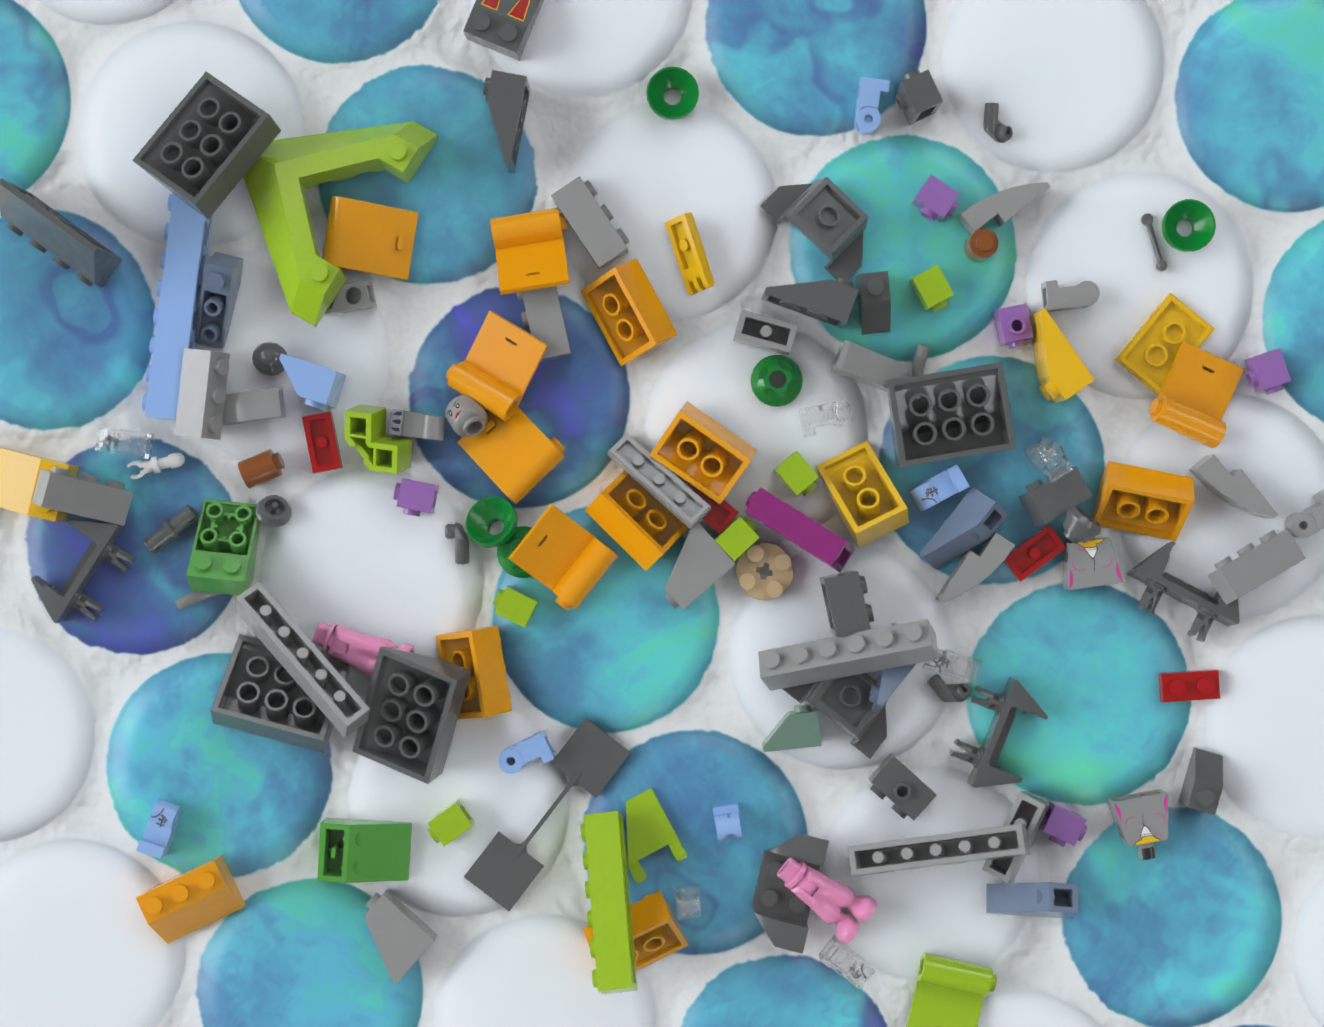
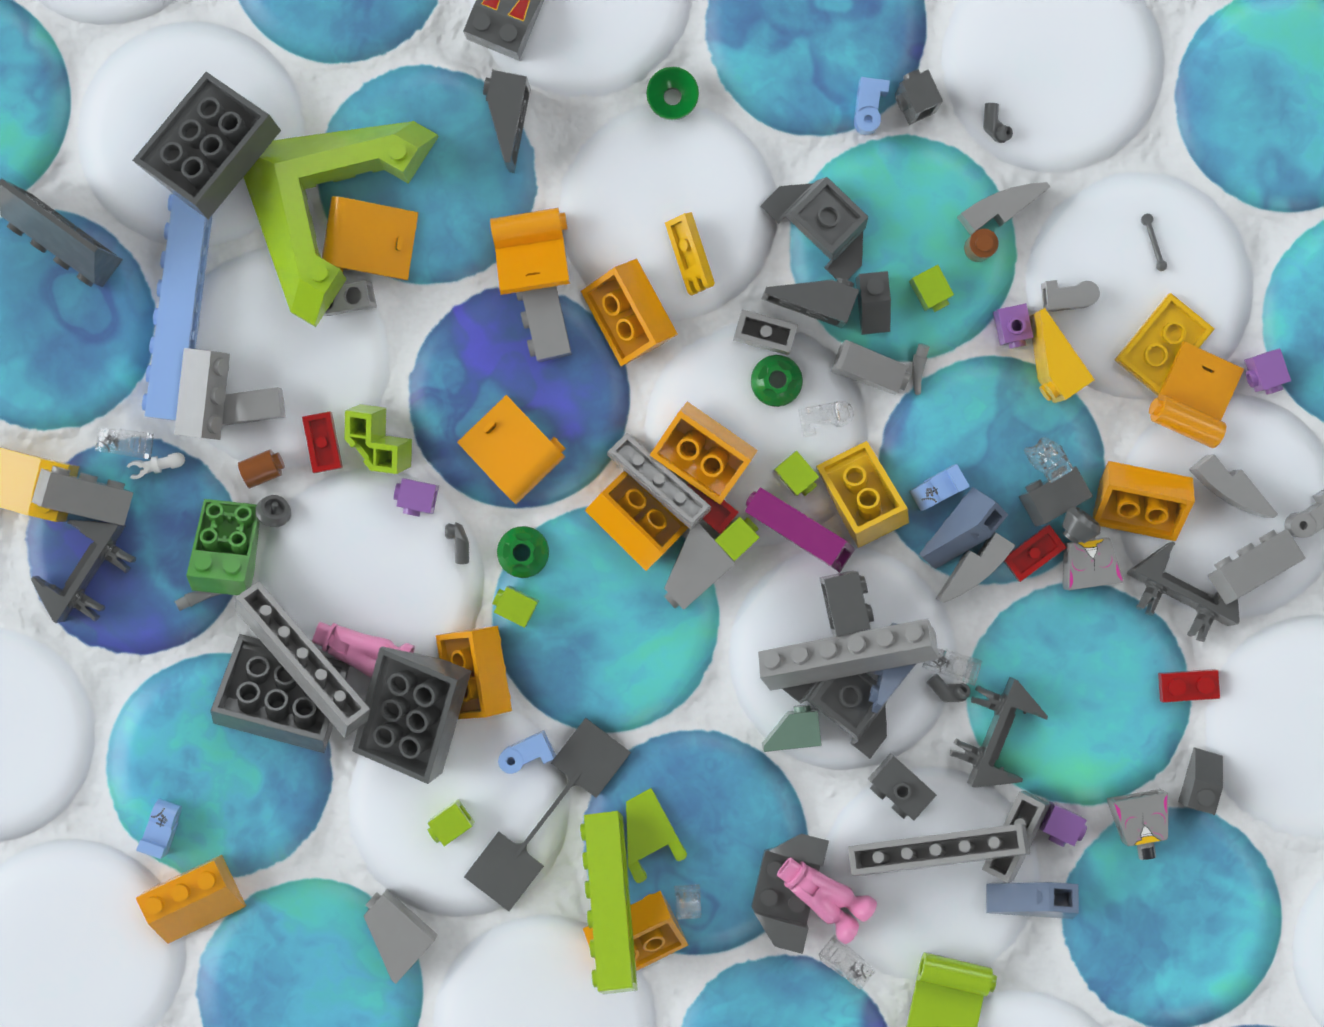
(171, 529): dark grey pin -> none
(218, 298): sand blue slope -> none
(267, 360): dark grey hat -> none
(314, 382): light blue slope -> none
(363, 850): bright green slope -> none
(417, 425): light grey leg -> none
(466, 416): light grey head -> none
(486, 513): green piece -> none
(496, 368): light orange door -> none
(567, 558): light orange door -> none
(591, 222): light grey brick -> none
(727, 821): light blue leg -> none
(773, 585): tan plate -> none
(936, 200): medium lavender brick -> none
(950, 414): dark grey slope -> none
(1198, 216): green piece -> none

